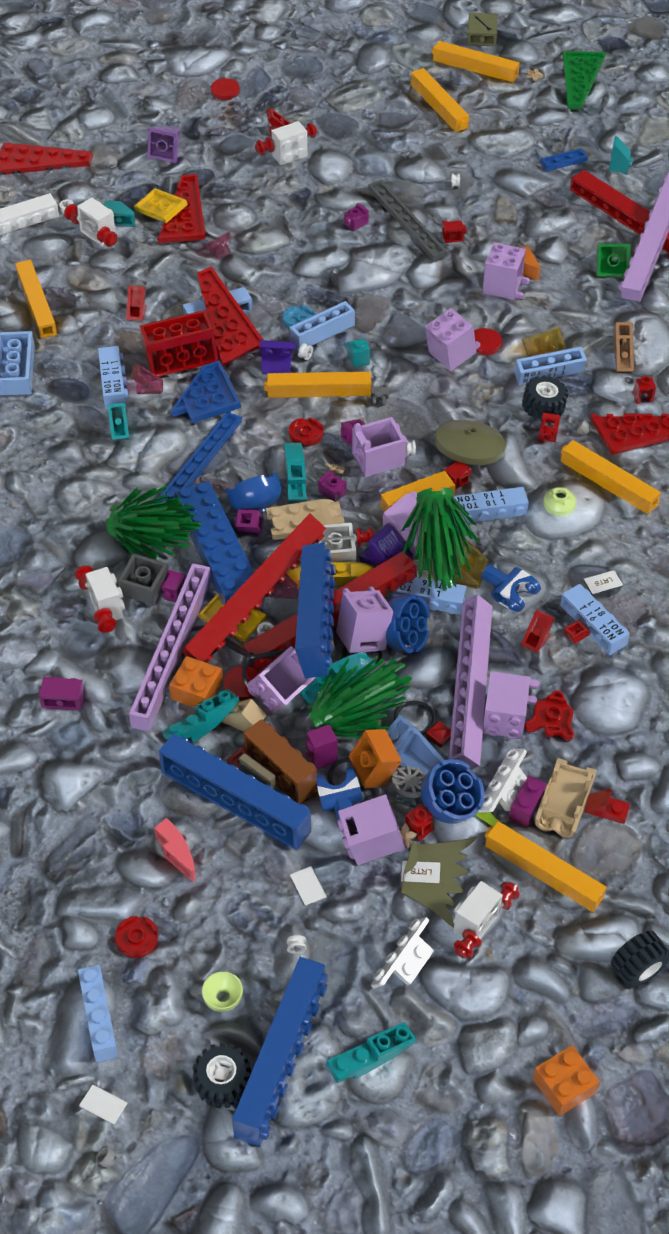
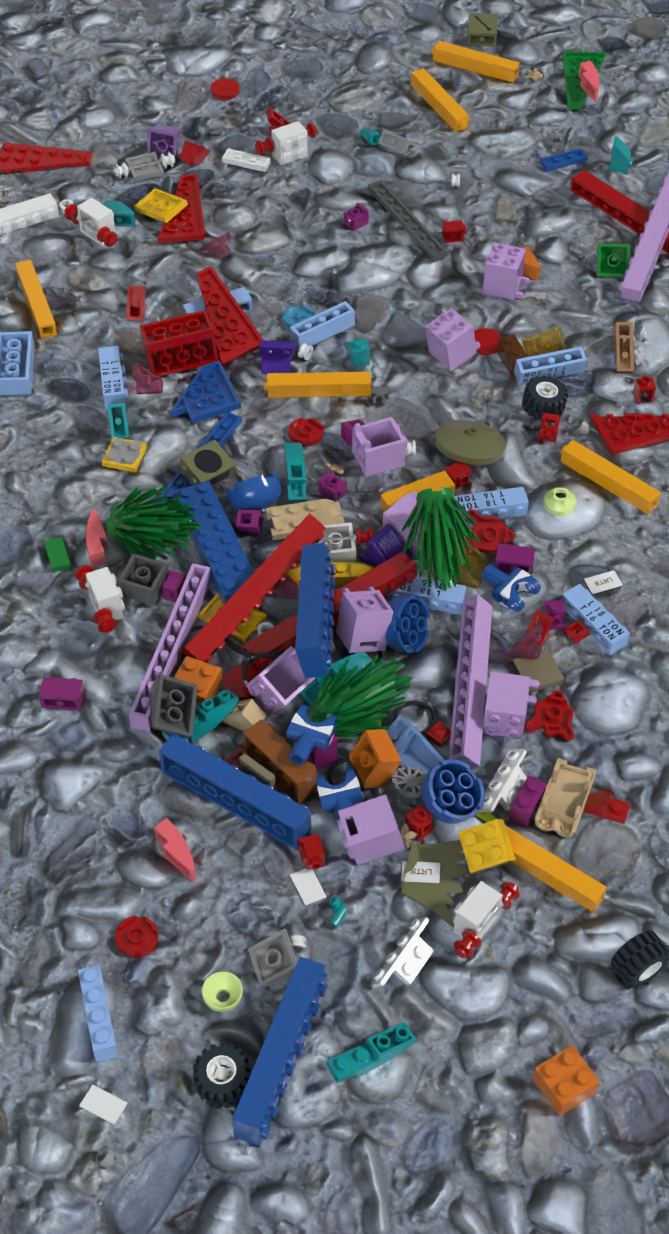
(57, 554): none -> green tile
(95, 540): none -> coral slope
(124, 454): none -> piece
(144, 166): none -> light grey plate
(173, 705): none -> dark grey slope
(193, 153): none -> red slope
(207, 464): none -> olive brick
(246, 160): none -> white plate
(273, 959): none -> light grey slope
(309, 735): none -> blue connector
(311, 852): none -> red window
(339, 911): none -> teal arm
(370, 136): none -> teal cone
(395, 142): none -> light grey panel
(486, 846): none -> yellow brick
(489, 532): none -> red tile
(510, 350): none -> reddish brown brick
(514, 556): none -> magenta brick
(527, 645): none -> clear pink slope
(541, 669): none -> dark tan tile
(557, 610): none -> magenta brick
(589, 79): none -> coral slope

